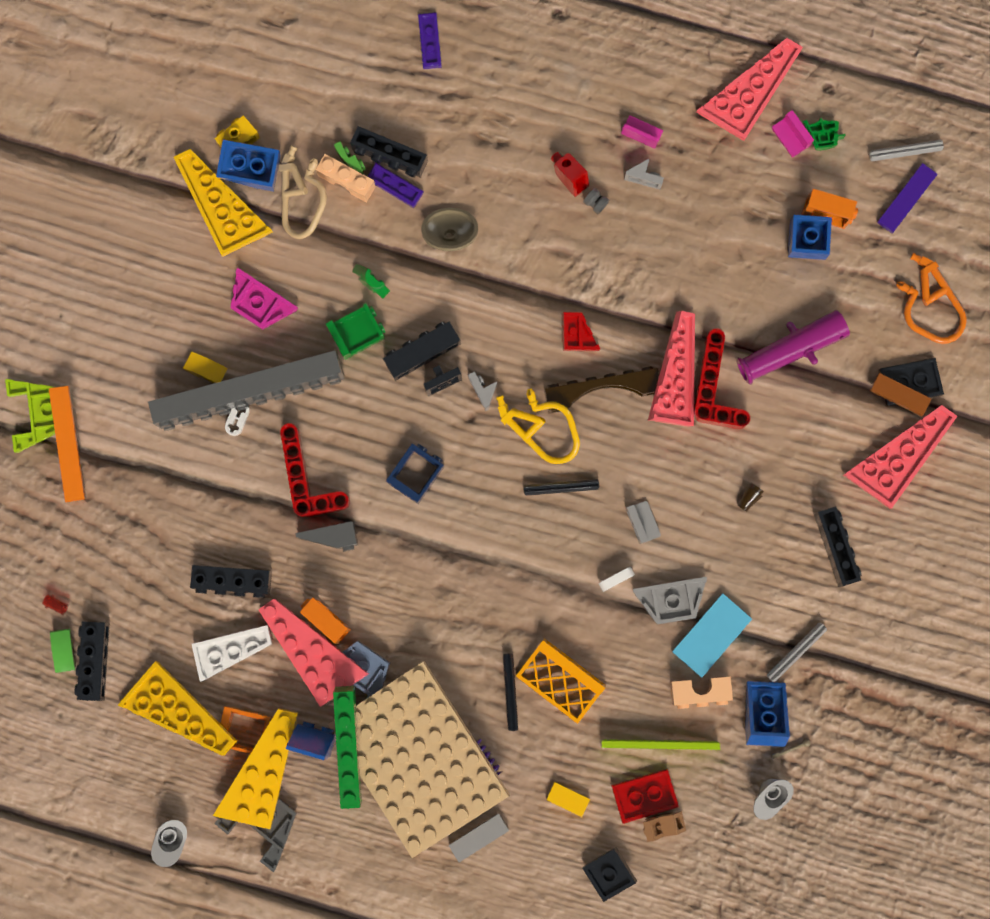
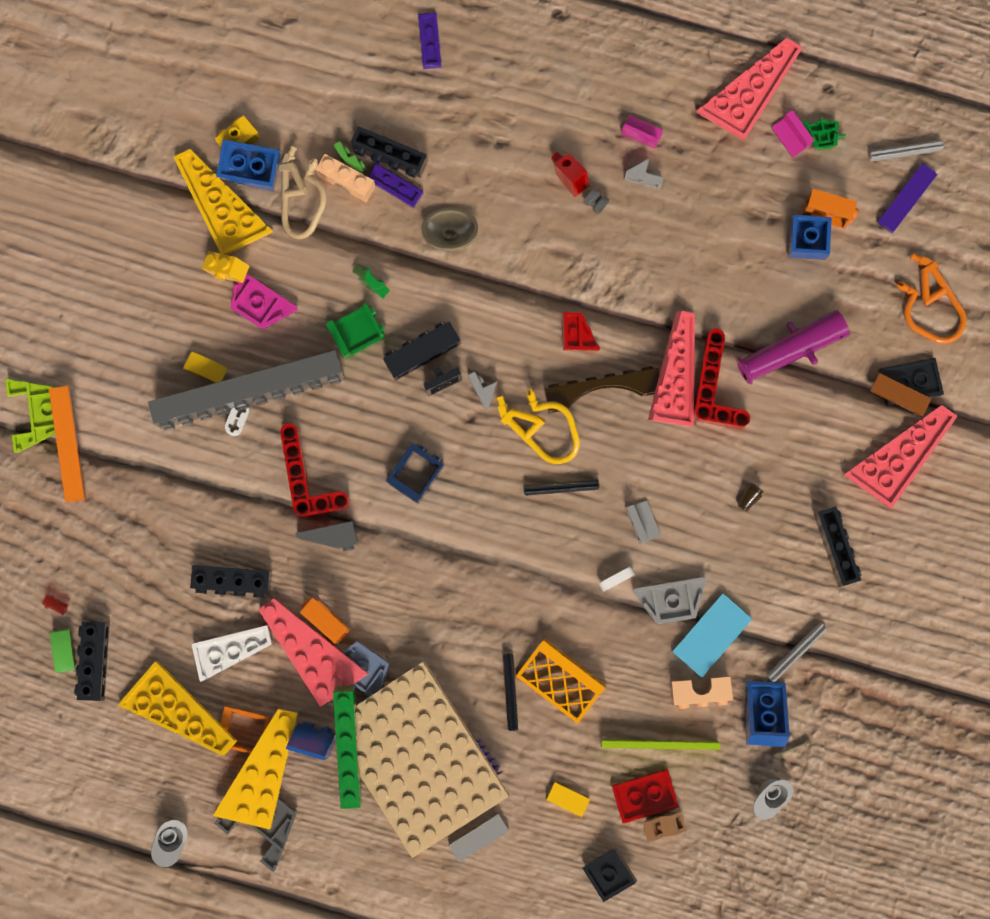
(225, 267): none -> yellow brick

